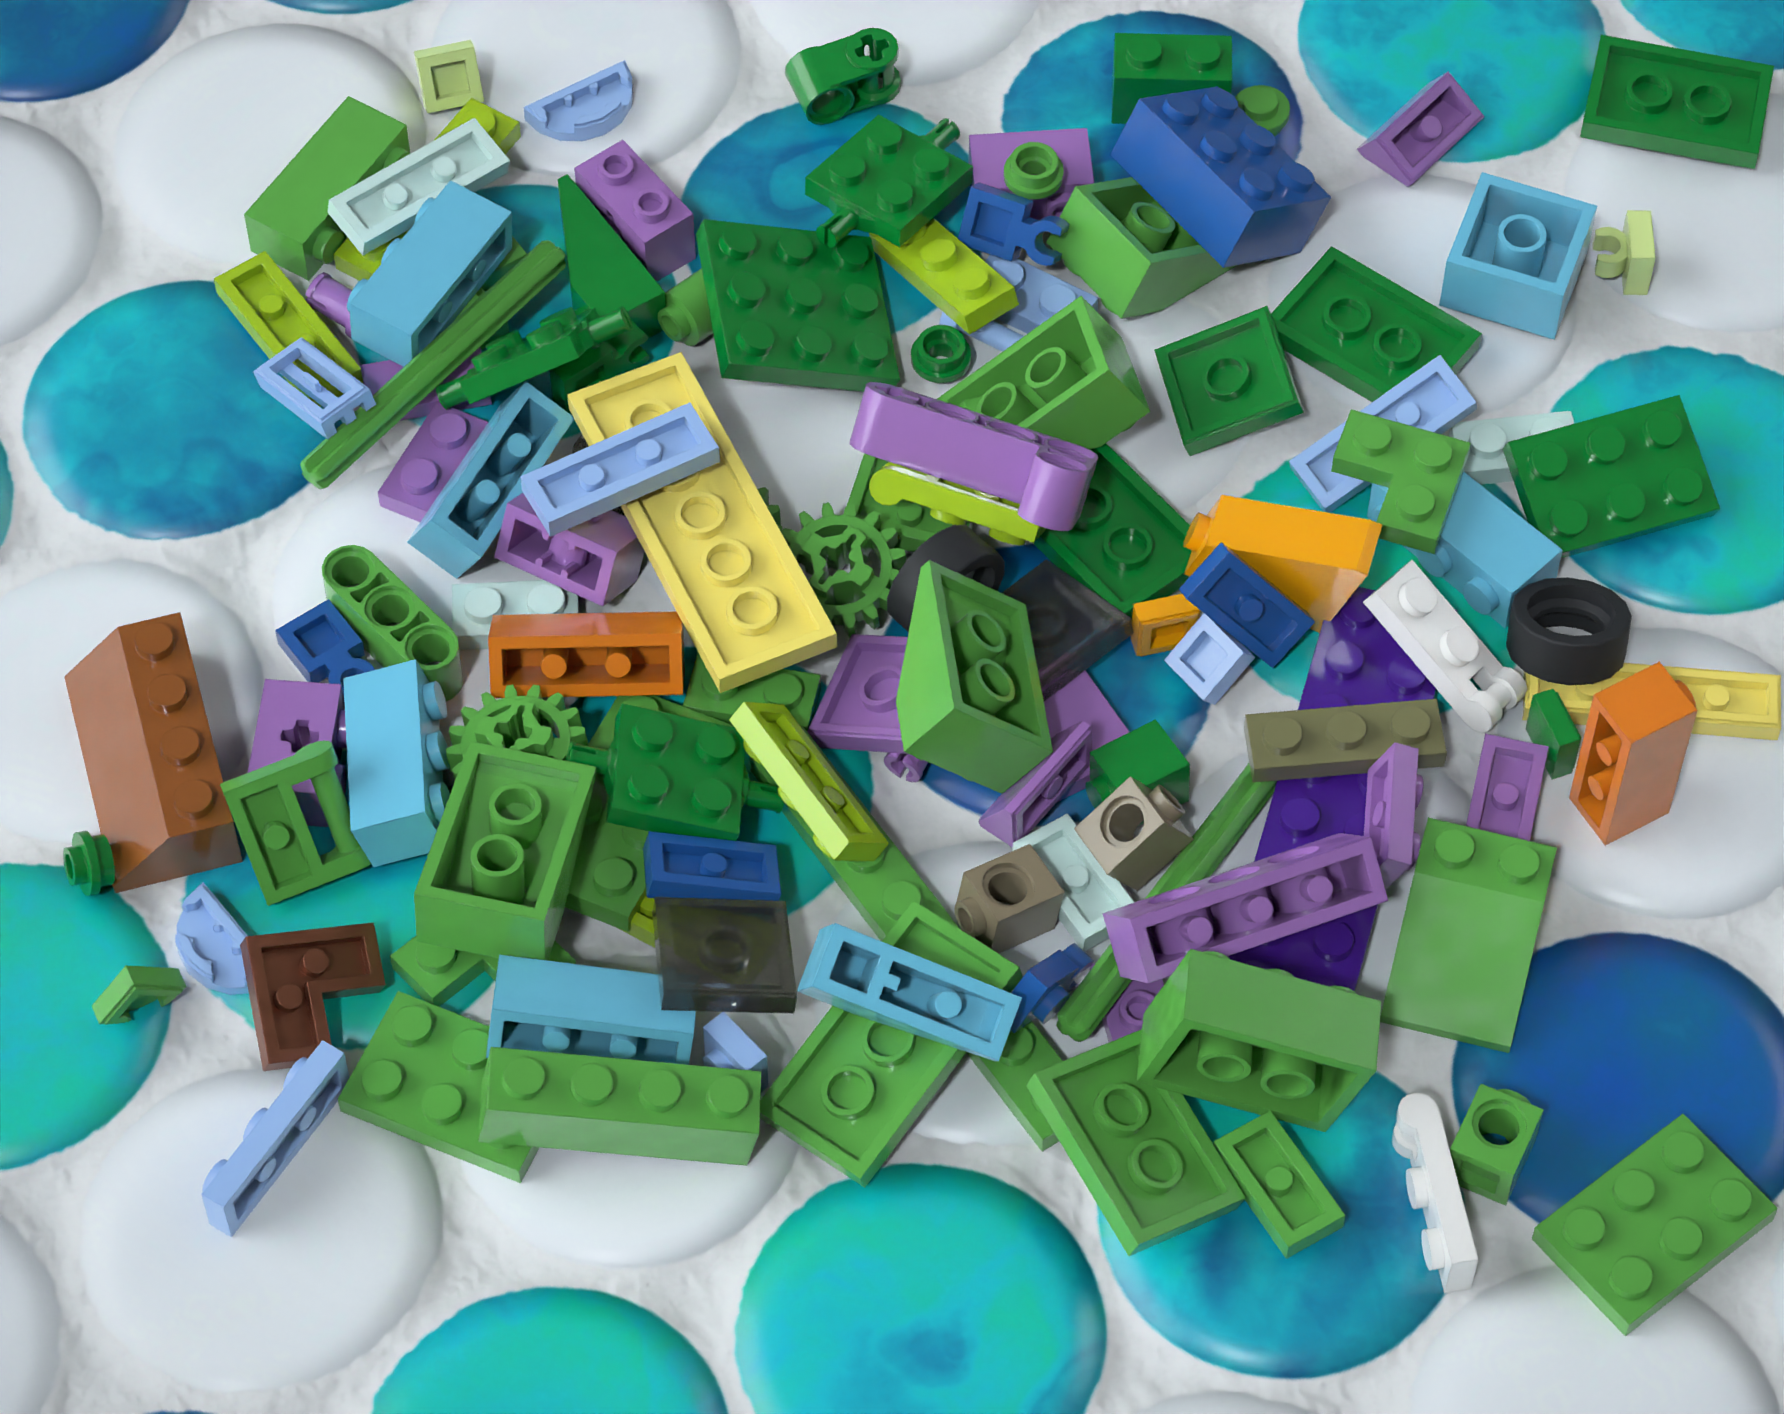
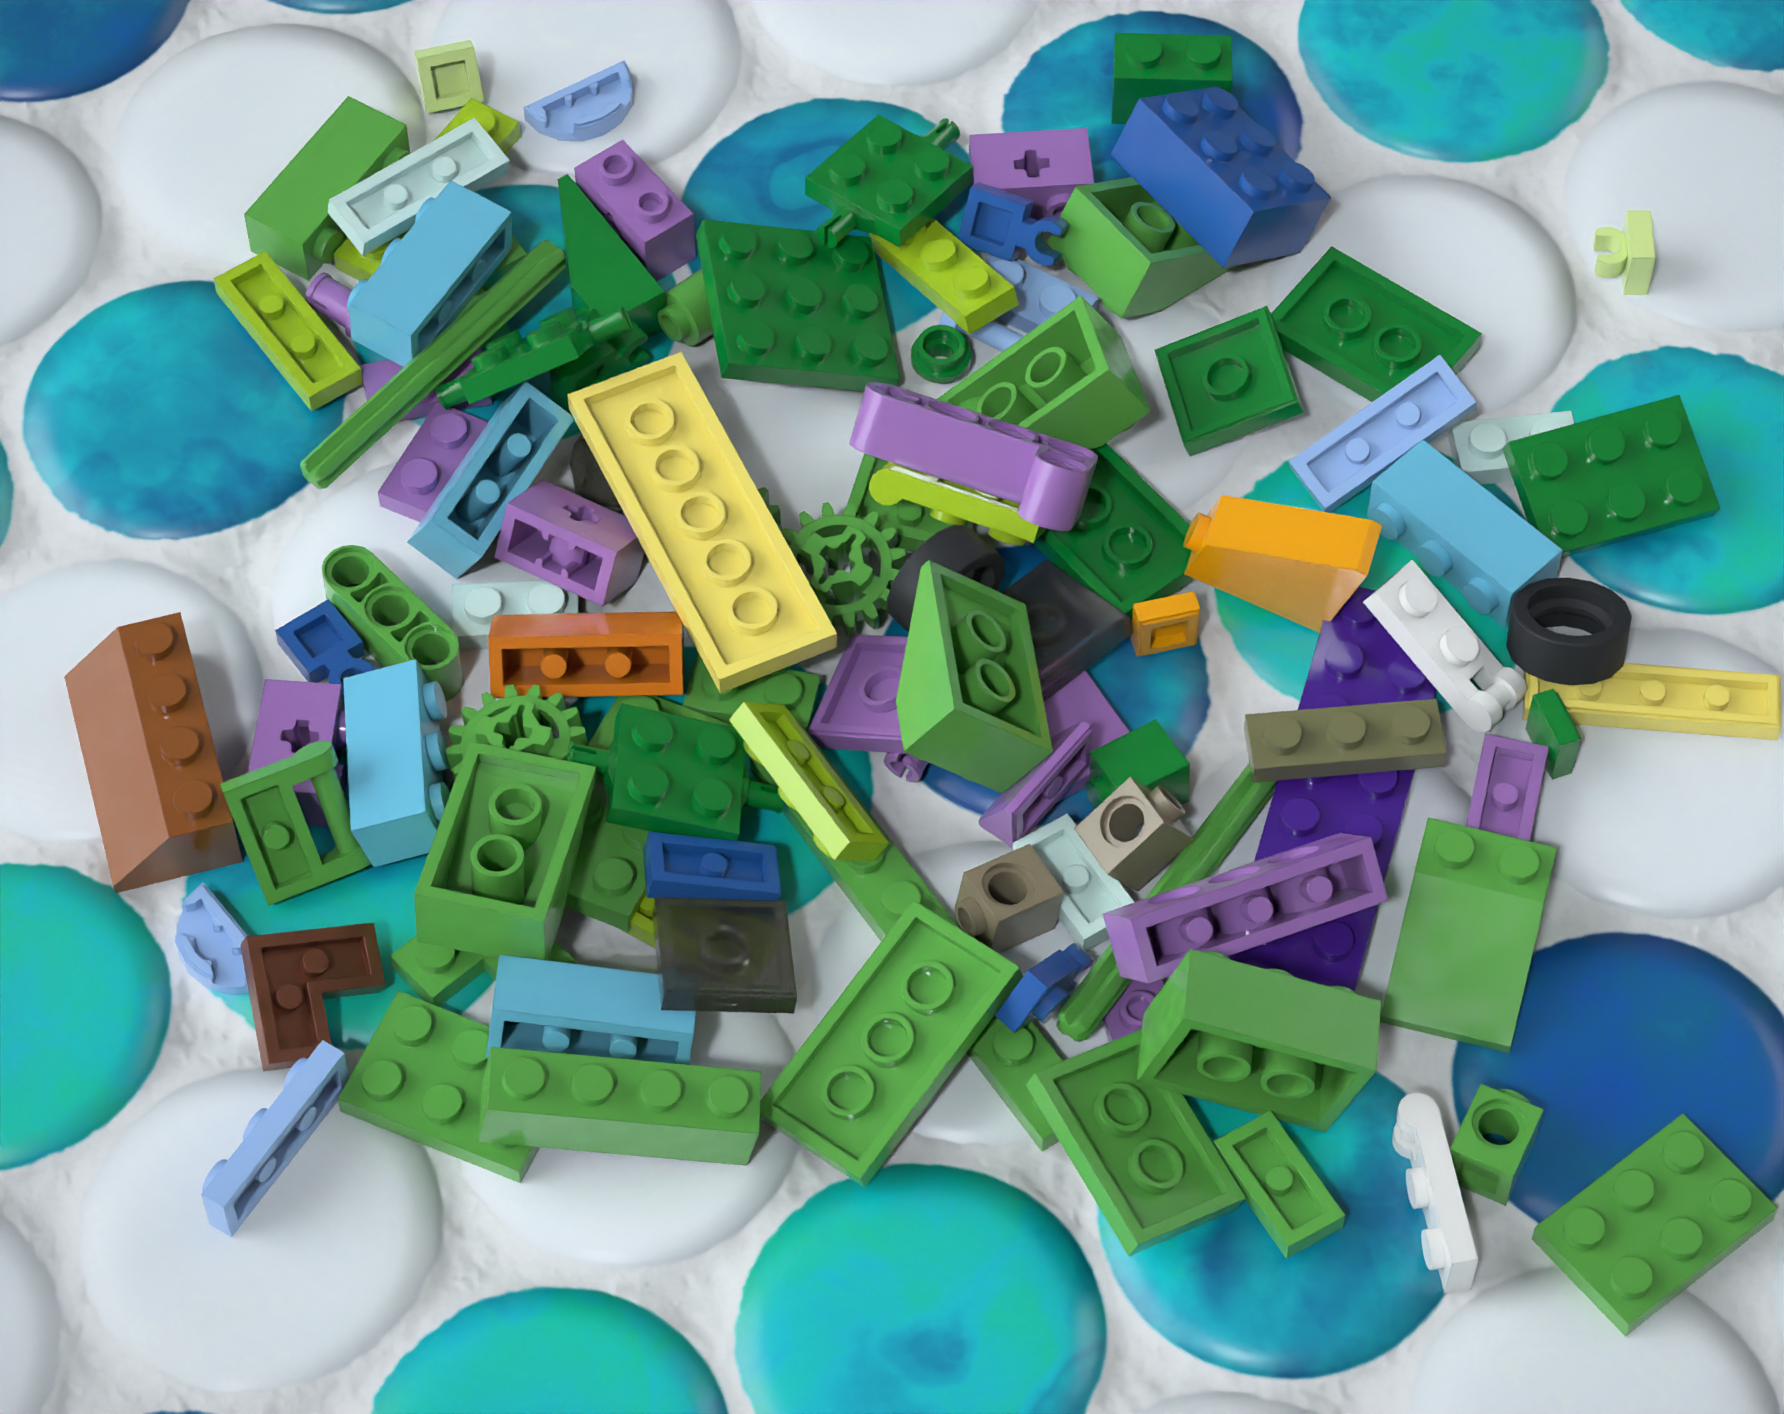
(89, 862): green plate -> none
(136, 988): bright green tile -> none
(334, 408): light blue tile -> none
(620, 469): light blue plate -> none
(731, 1048): light blue plate -> none
(840, 78): green piece -> none
(908, 992): medium azure slope -> none
(1033, 159): bright green plate -> none
(1209, 659): light blue plate -> none
(1246, 605): blue plate -> none
(1265, 106): bright green plate -> none
(1390, 809): medium lavender plate -> none
(1415, 466): bright green plate -> none
(1422, 130): medium lavender slope -> none
(1517, 255): medium azure brick -> none
(1633, 752): orange brick -> none
(1677, 101): green plate -> none

